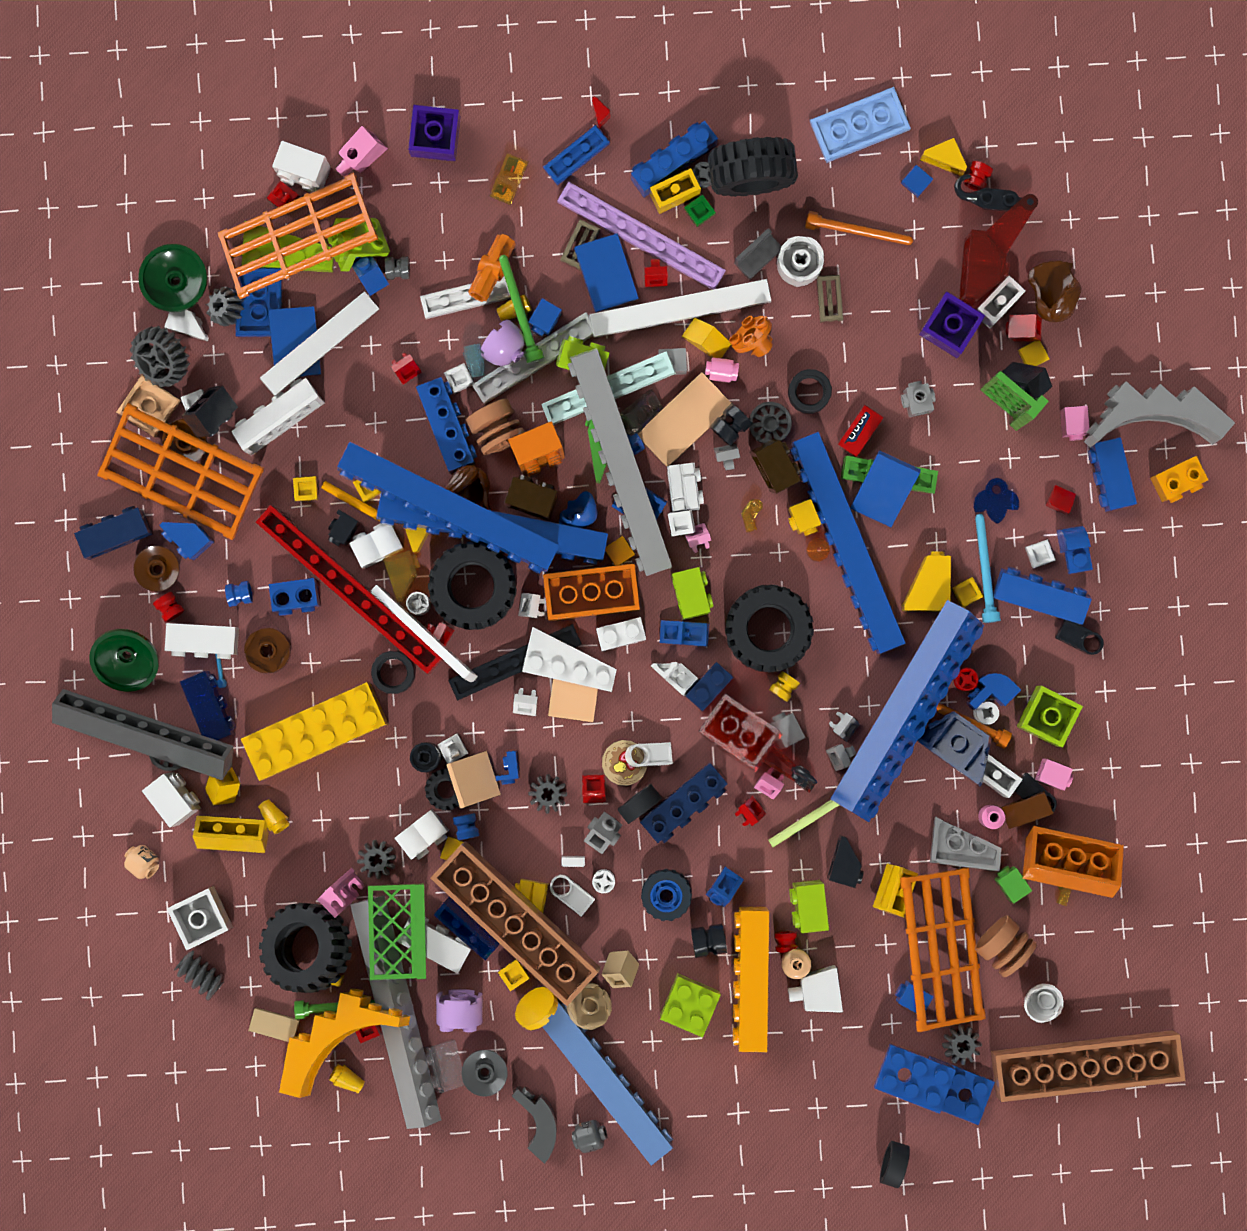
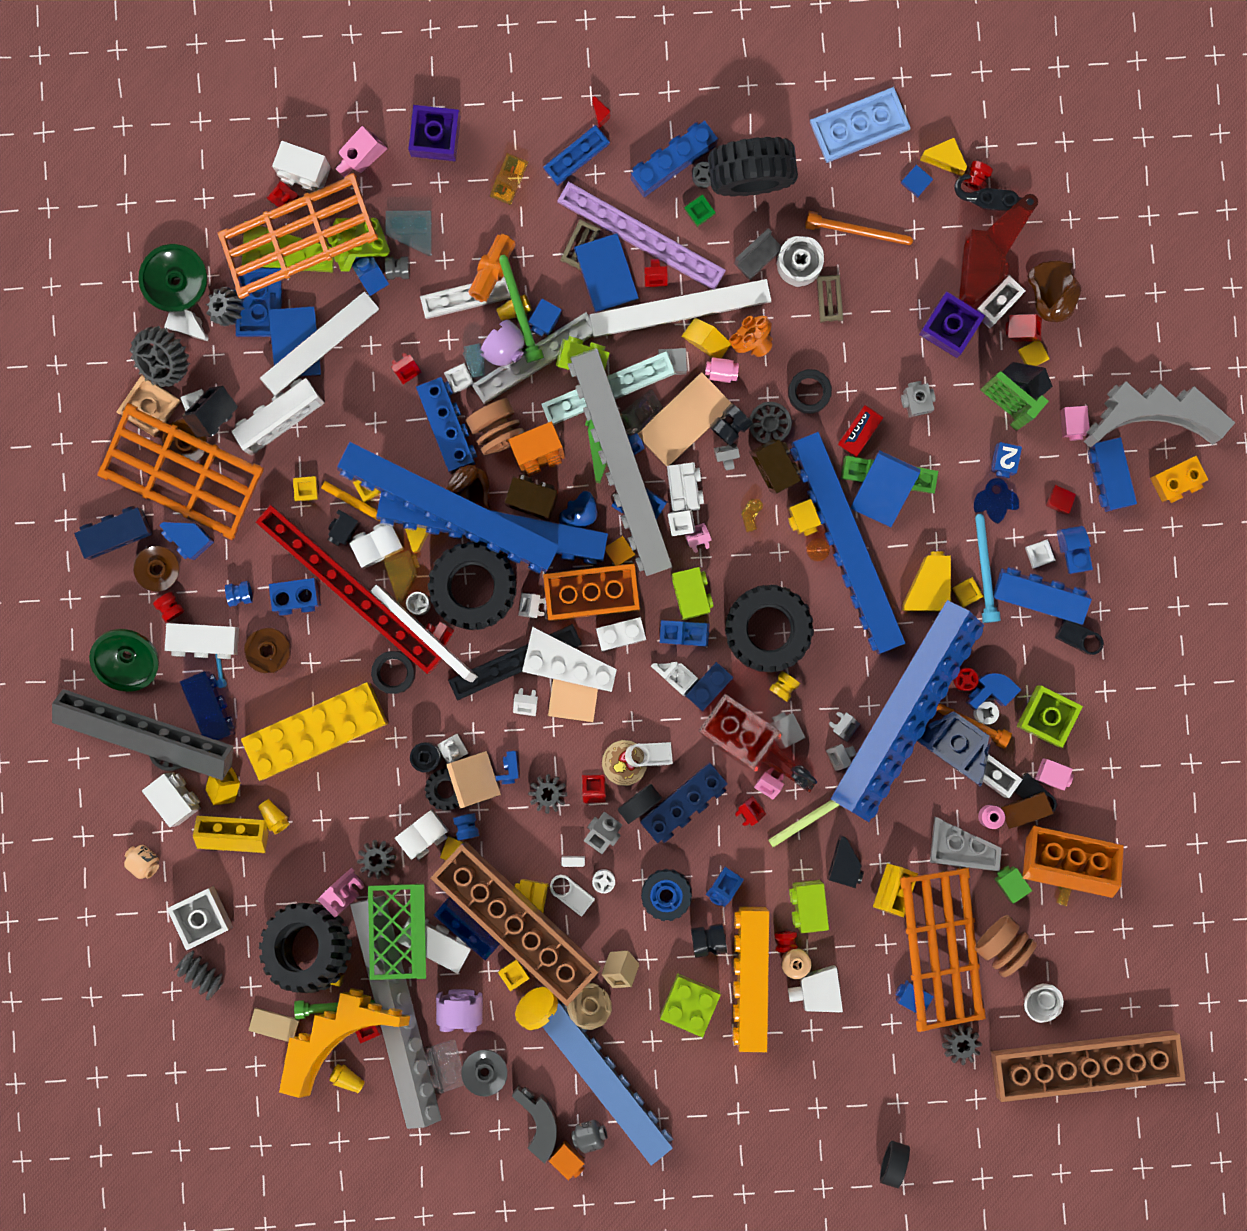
(411, 229): none -> clear light blue wing
(567, 1160): none -> orange brick
(675, 191): yellow brick -> none
(934, 1084): blue bracket -> none
(1006, 460): none -> blue brick

